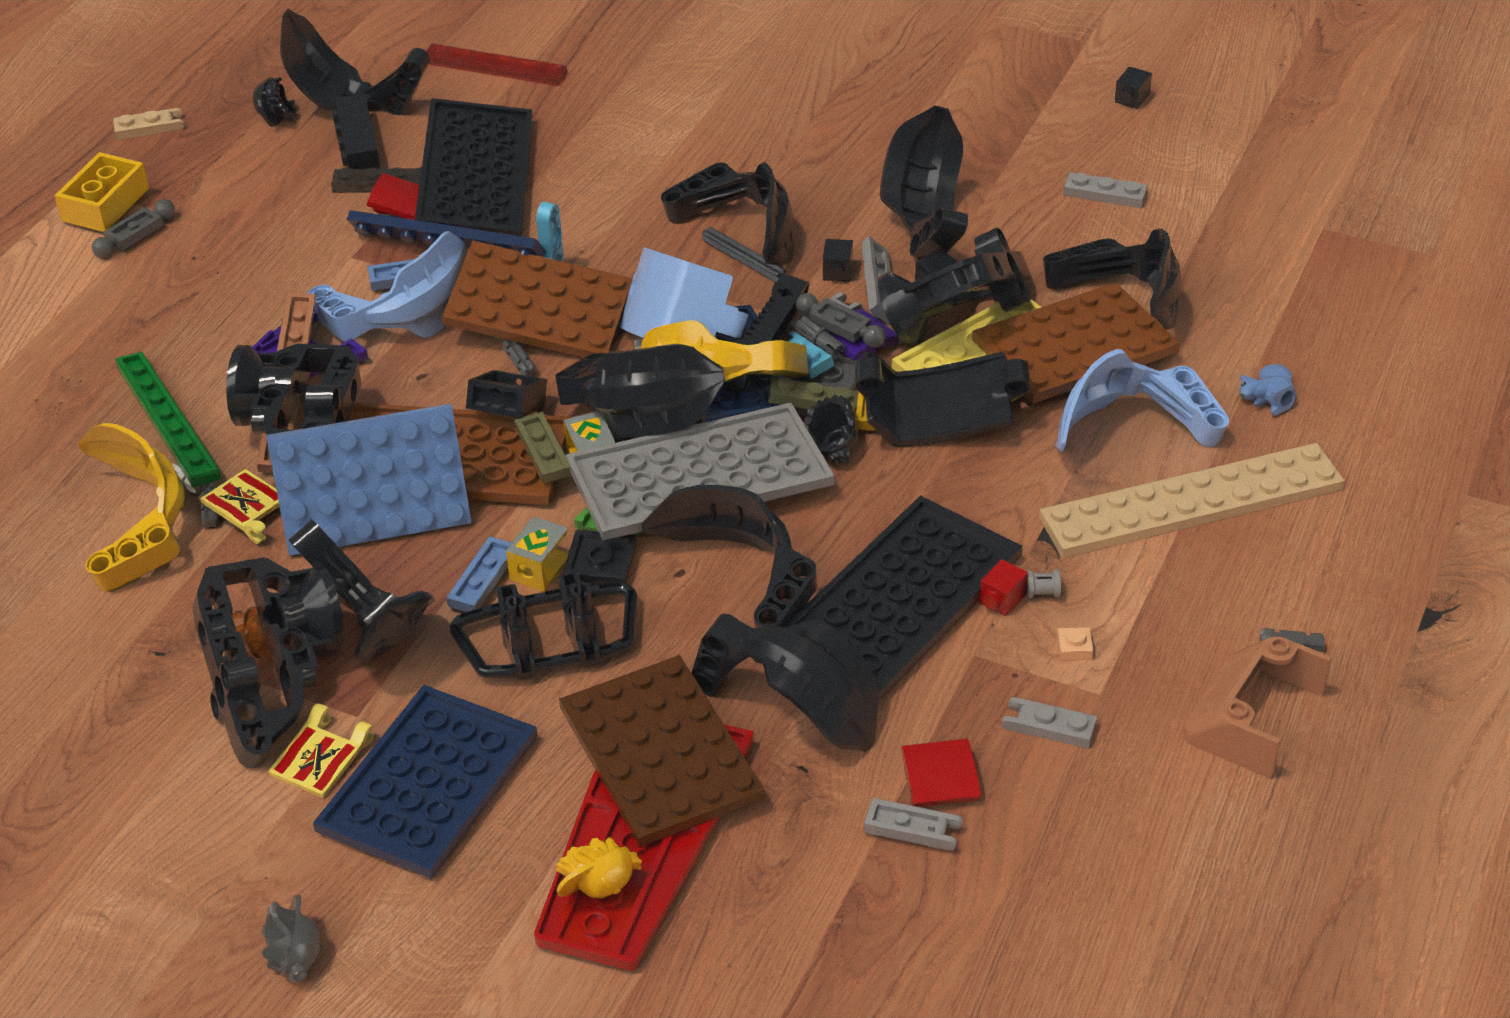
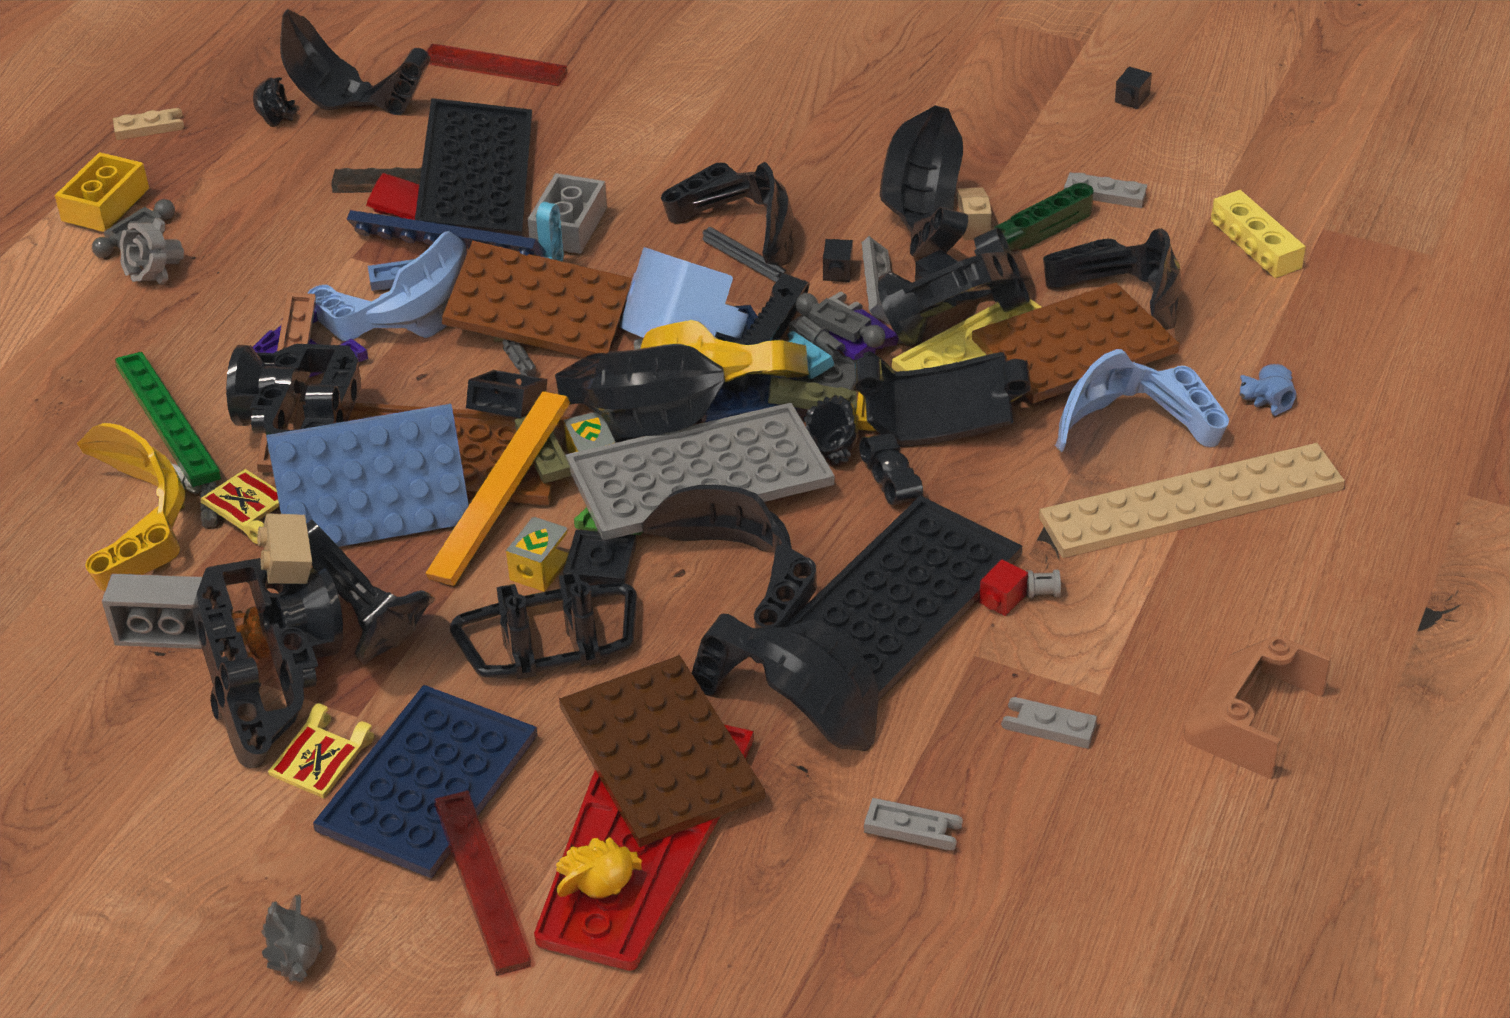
(148, 251): none -> light grey piece
(152, 610): none -> light grey brick
(285, 548): none -> tan brick
(355, 132): black brick -> none
(480, 576): medium blue plate -> none
(482, 883): none -> clear red tile
(497, 489): none -> light orange tile
(580, 205): none -> light grey brick
(890, 468): none -> black piece
(941, 772): red slope -> none
(977, 207): none -> tan slope
(1048, 216): none -> dark green piece
(1074, 644): light nougat plate -> none
(1258, 233): none -> light yellow brick
(1314, 641): dark grey axle -> none

